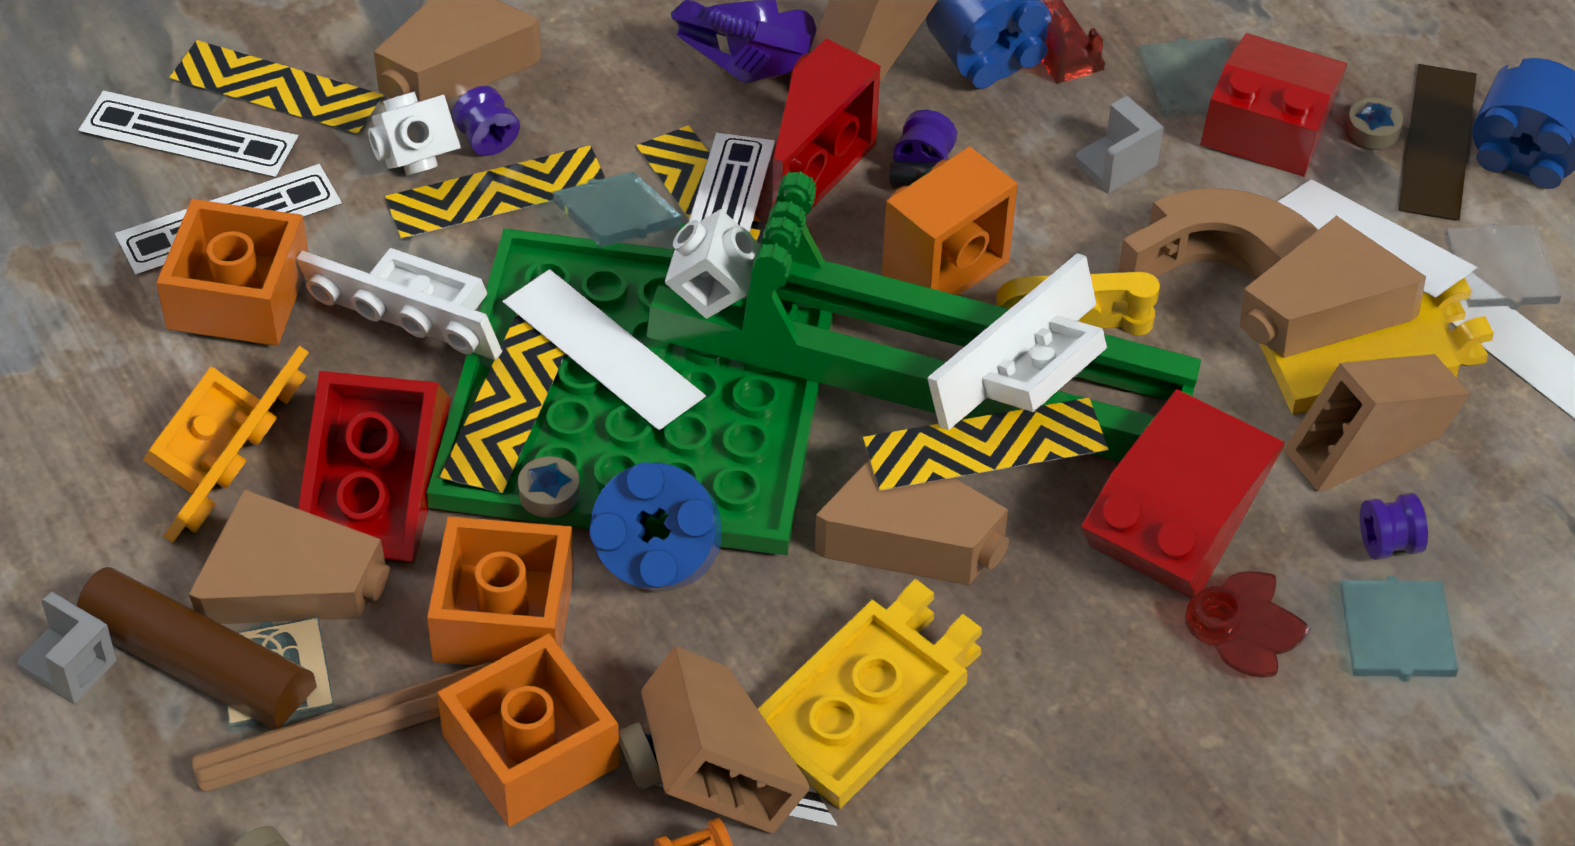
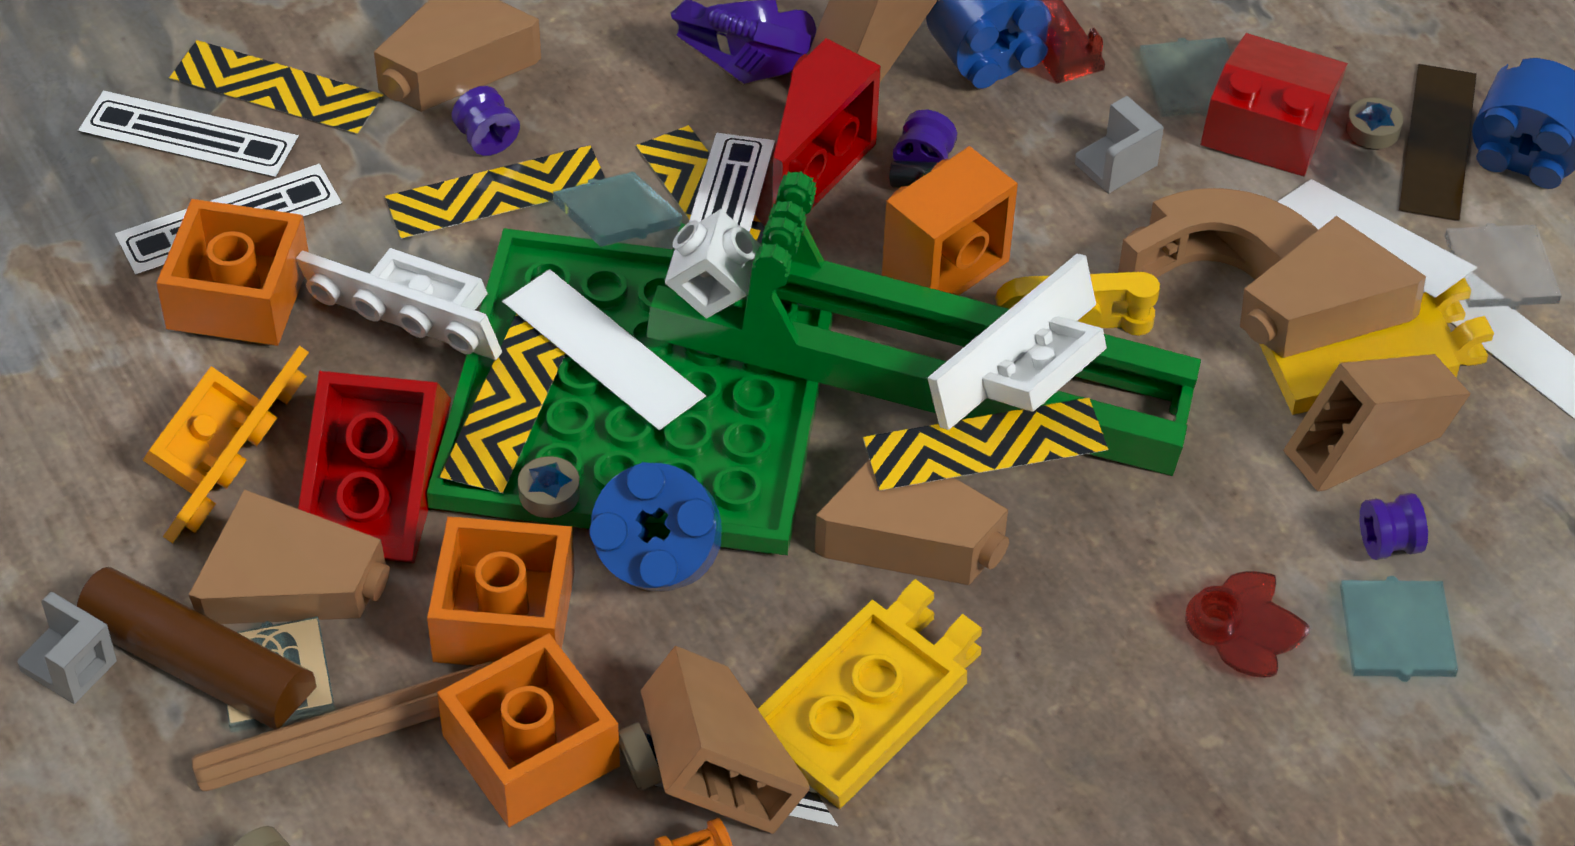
(431, 127): white brick -> none
(1181, 493): red slope -> none

